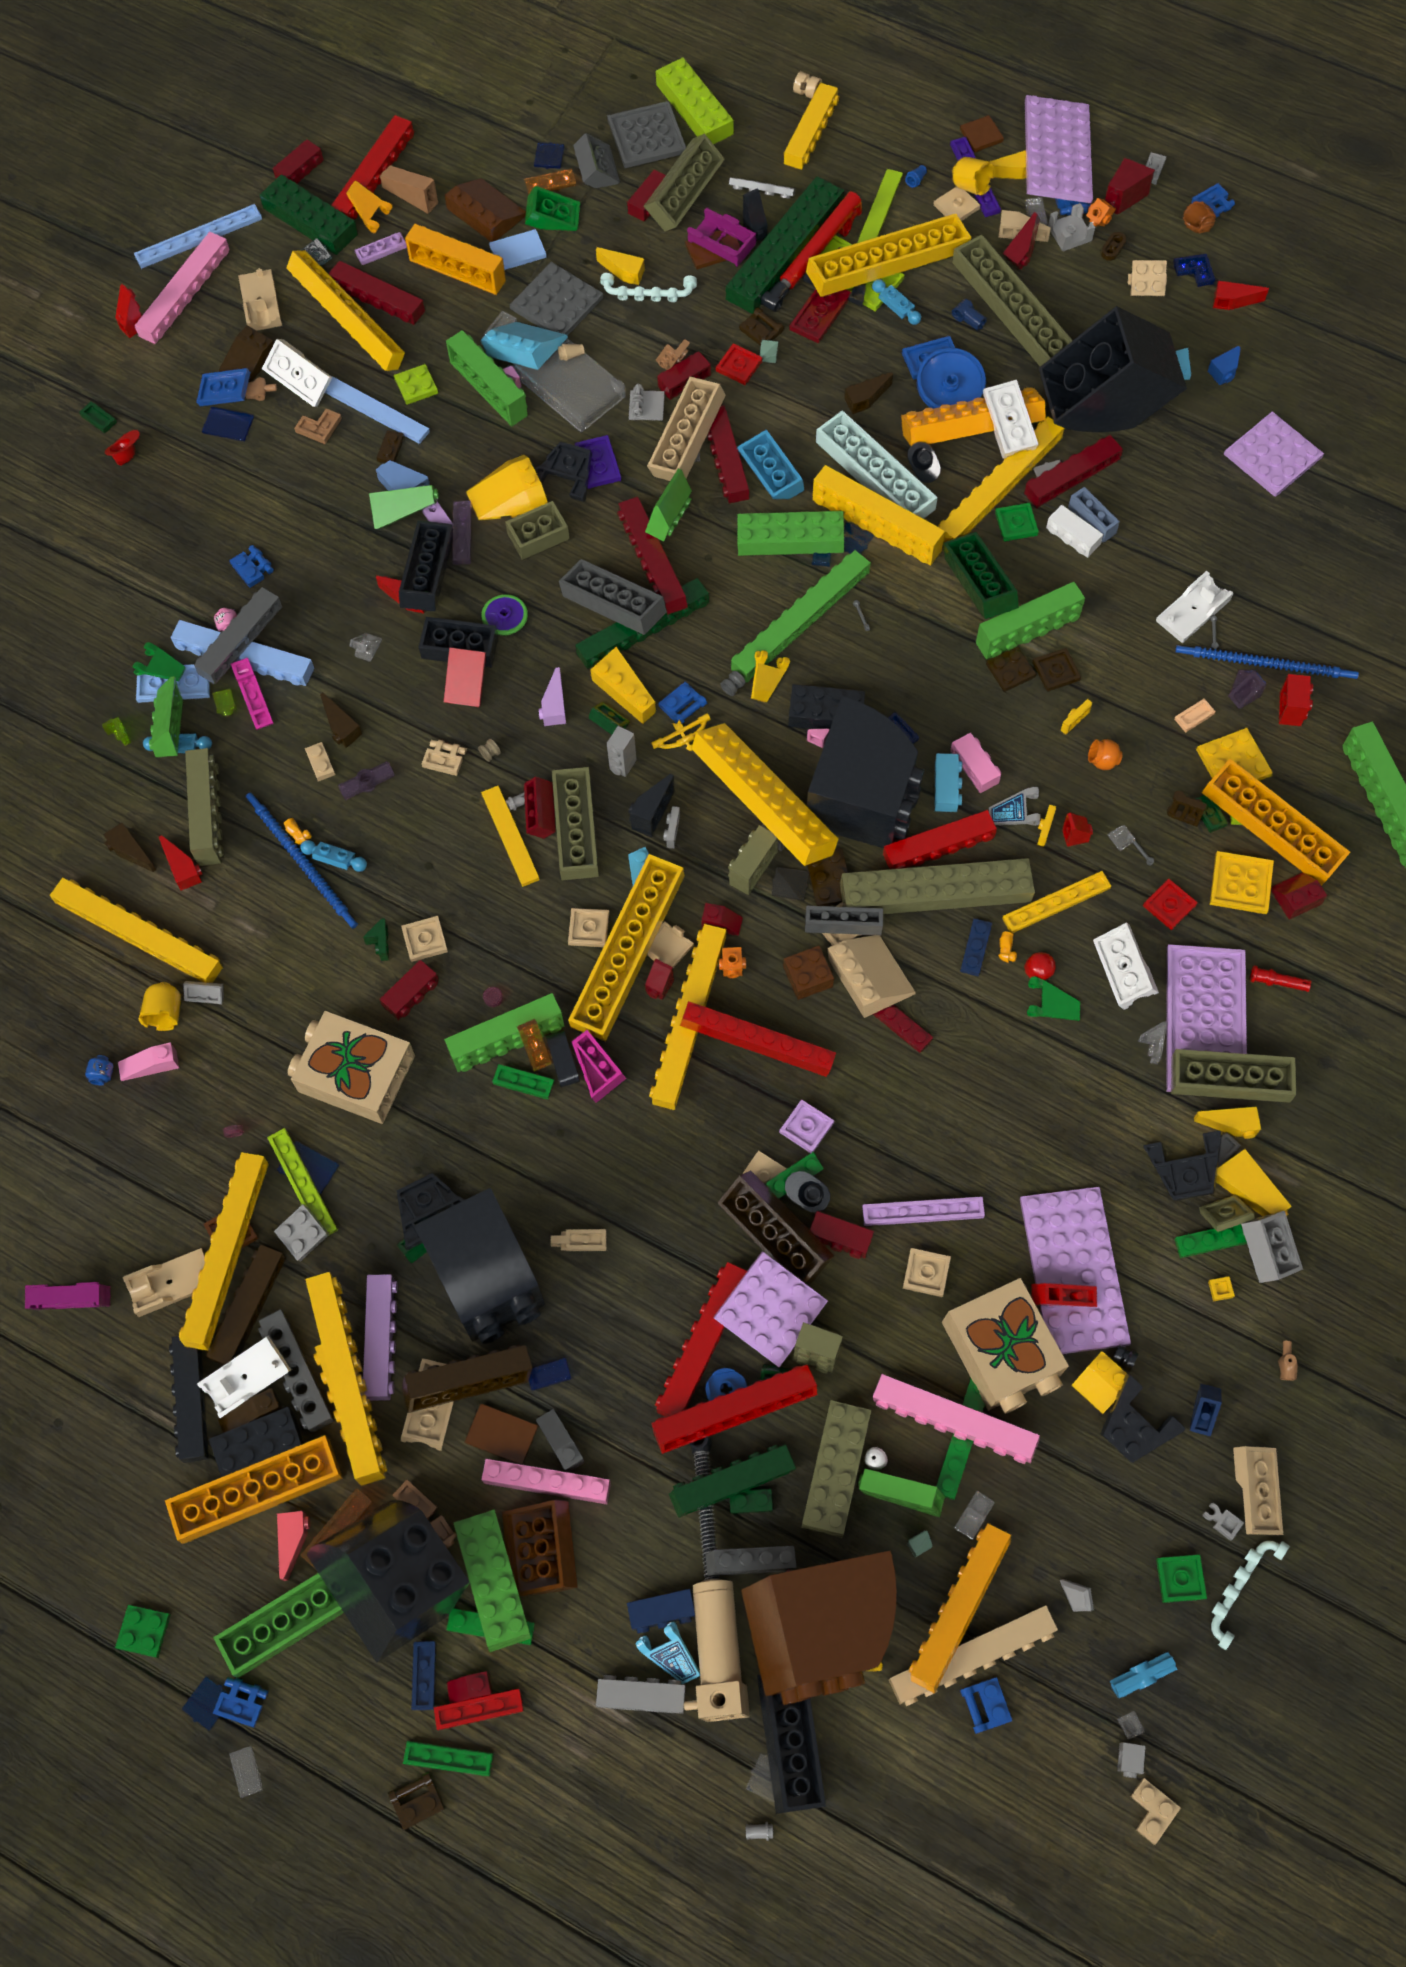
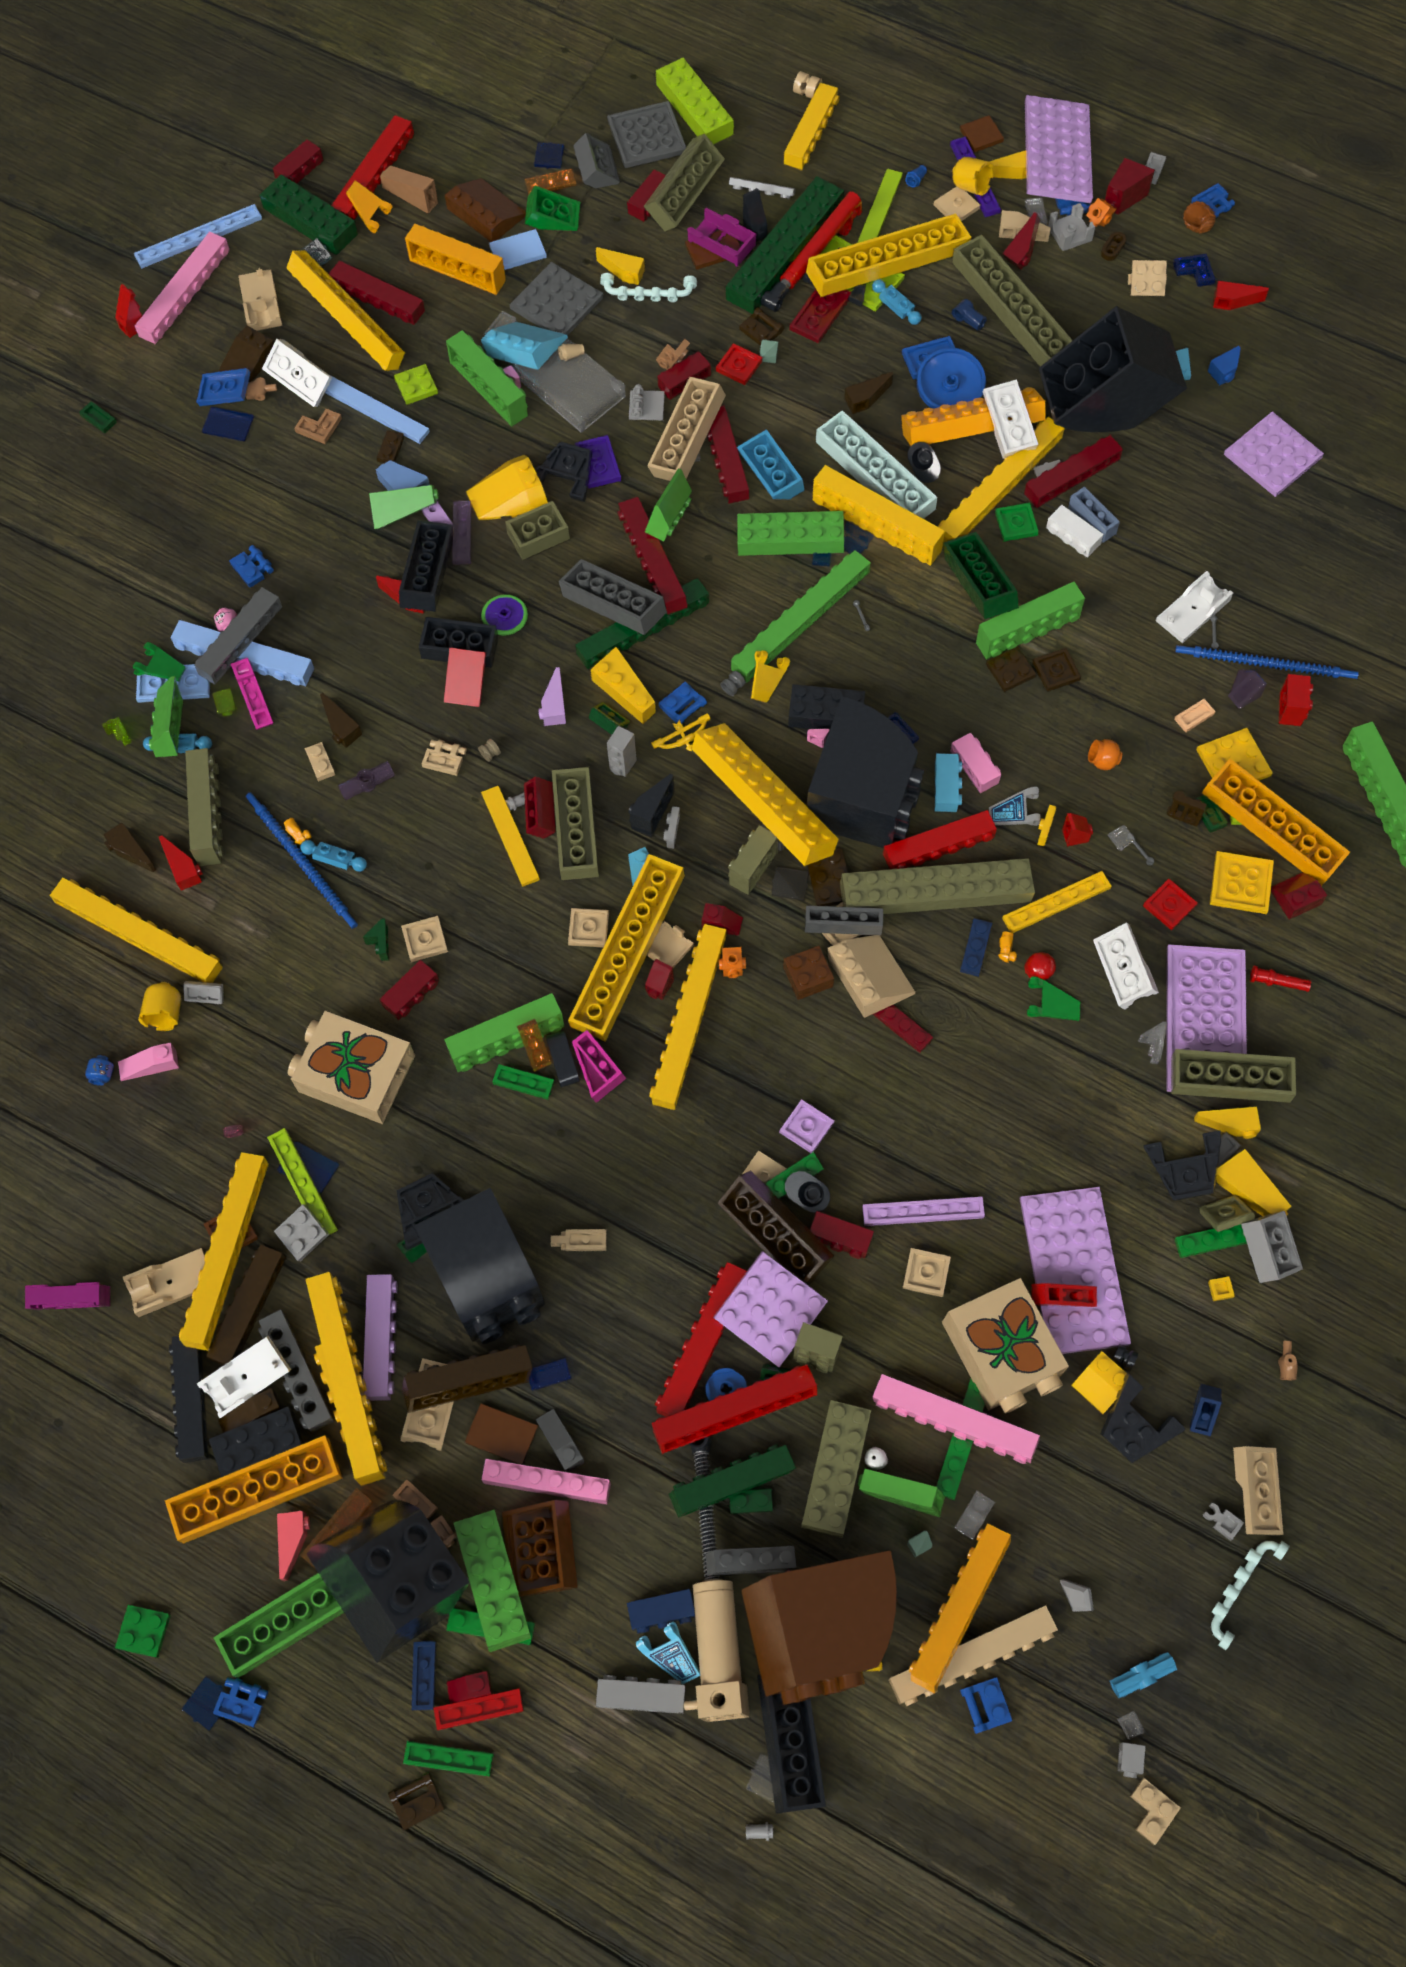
(123, 448): red piece -> none
(246, 1772): clear tile -> none
(365, 645): clear slope -> none
(381, 248): lavender tile -> none
(492, 997): clear pink tile -> none
(757, 1039): red brick -> none
(1076, 716): yellow plate -> none
(1181, 1578): green plate -> none

